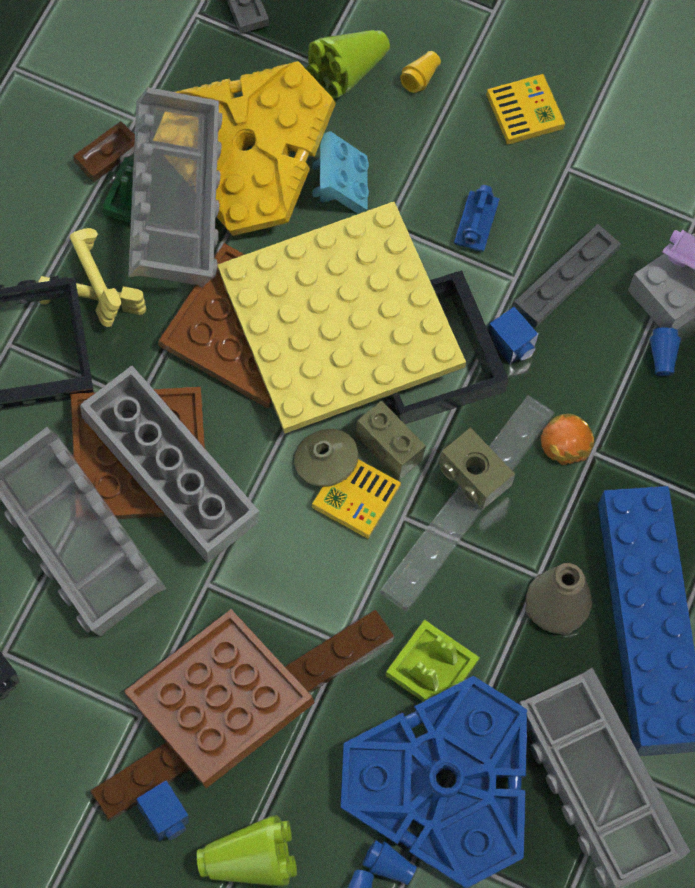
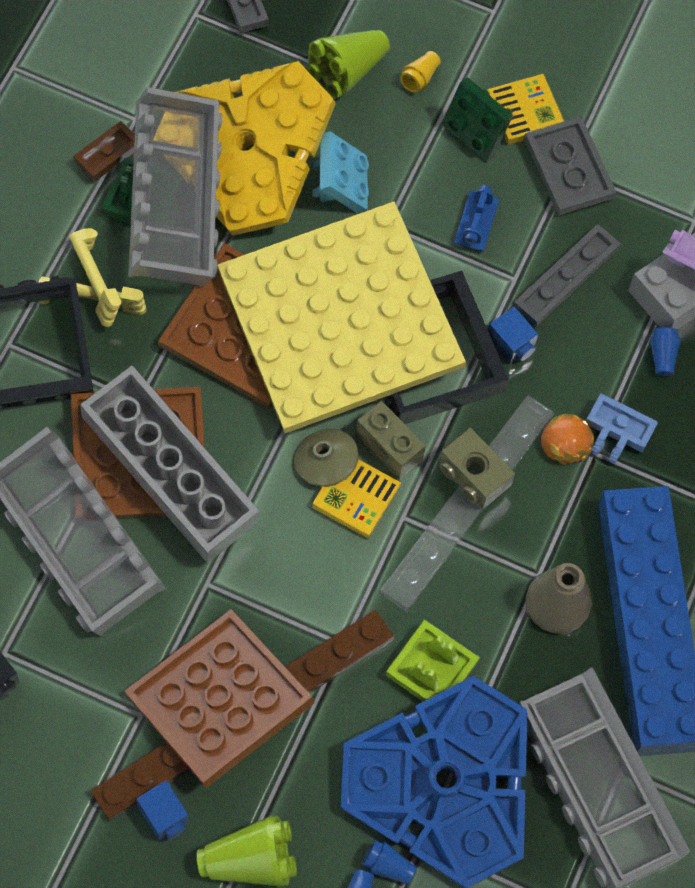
(477, 119): none -> dark green plate
(570, 165): none -> dark grey plate
(620, 423): none -> medium blue hinge

